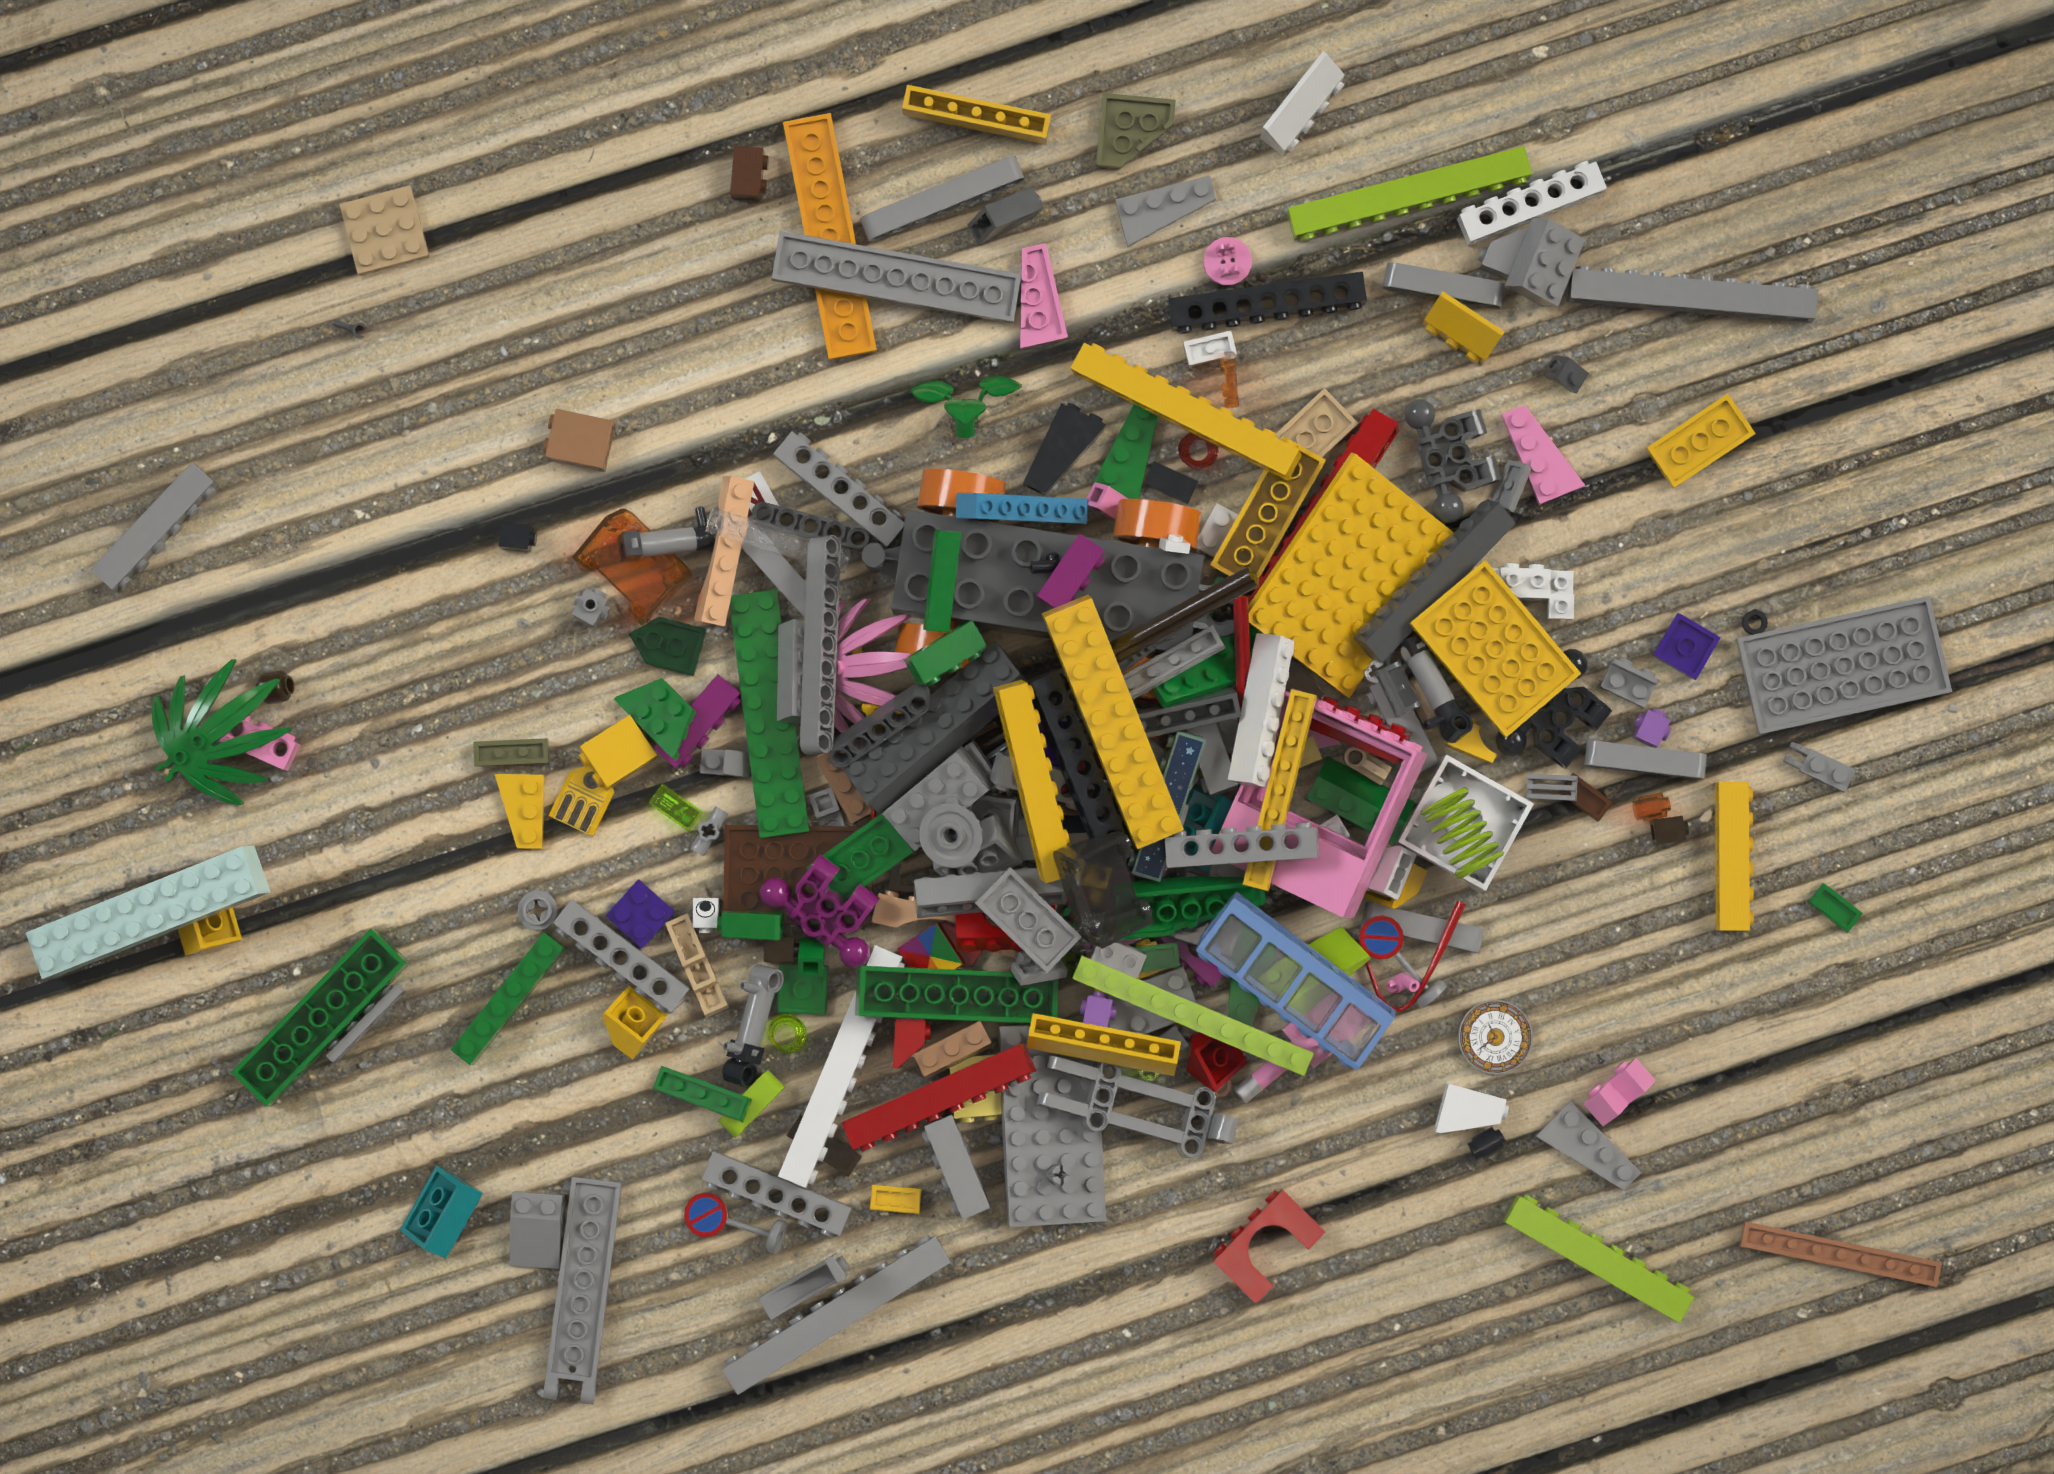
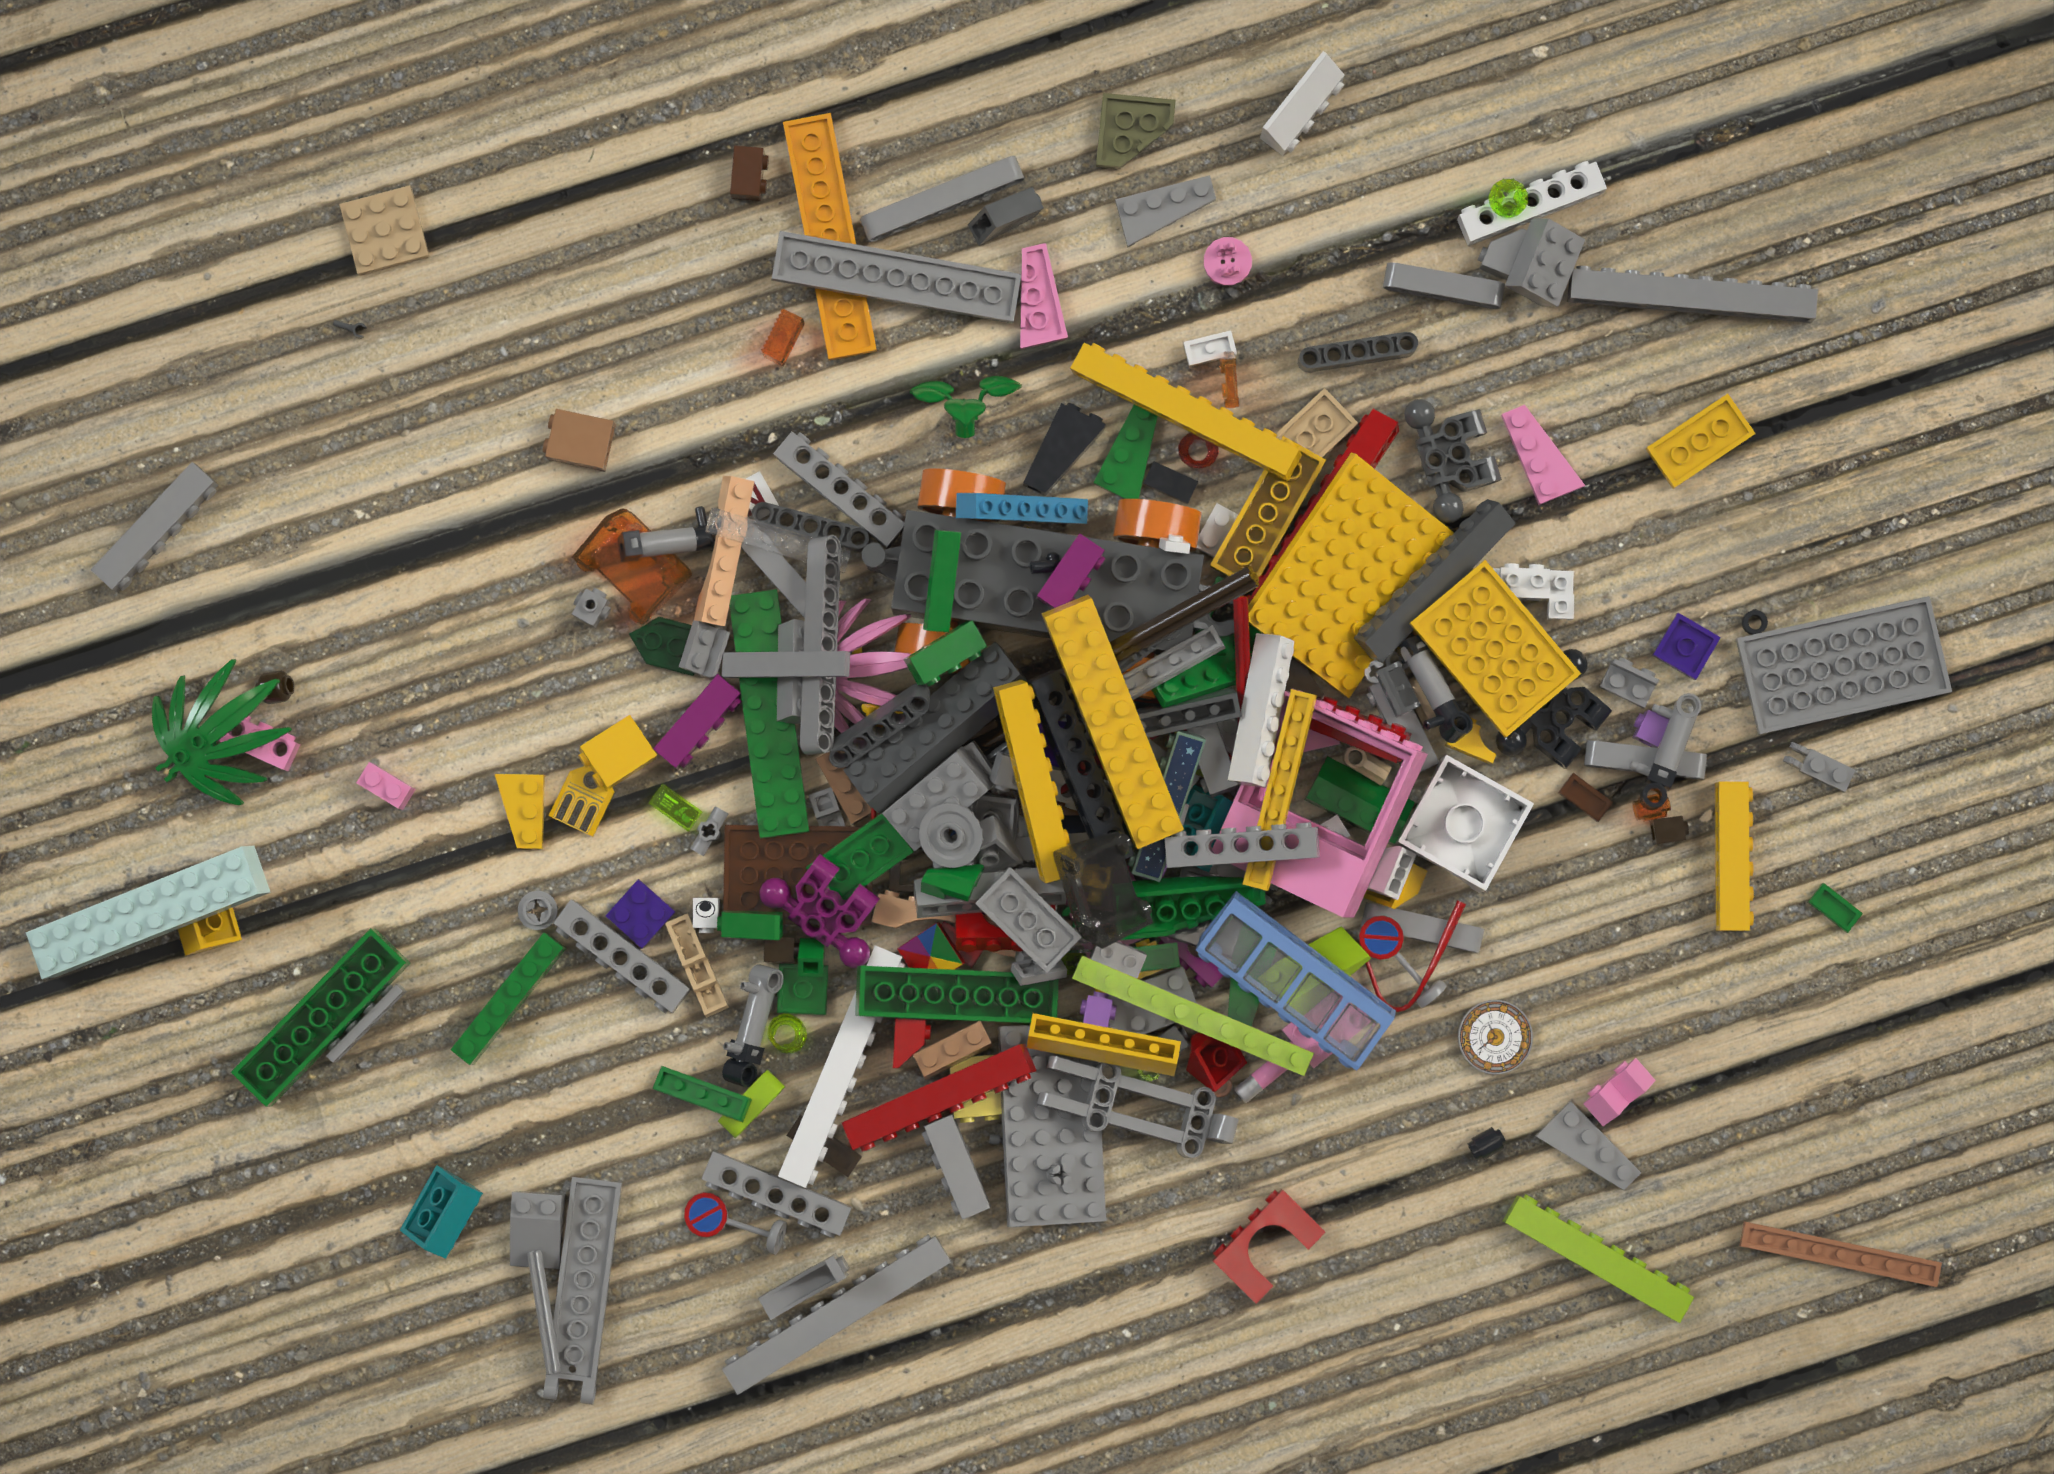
(385, 786): none -> bright pink brick
(511, 752): olive plate -> none
(517, 537): black brick -> none
(544, 1312): none -> light grey axle
(632, 1022): yellow slope -> none
(659, 713): green wing -> none
(704, 649): none -> light grey bracket
(725, 763): light grey slope -> none
(783, 337): none -> clear orange brick
(786, 664): none -> light grey tile
(895, 1199): yellow plate -> none
(953, 882): none -> green slope
(976, 114): yellow brick -> none
(1104, 500): bright pink brick -> none
(1311, 752): light yellow plate -> none
(1351, 283): black brick -> none
(1367, 344): none -> dark grey beam
(1401, 982): bright pink arm -> none
(1409, 193): lime brick -> none
(1449, 802): lime piece -> none
(1462, 328): yellow slope -> none
(1468, 1109): white slope -> none
(1508, 209): none -> clear neon green gear
(1512, 484): light grey plate -> none
(1530, 786): light grey tile -> none
(1566, 373): dark grey bracket -> none
(1670, 751): none -> light grey piece

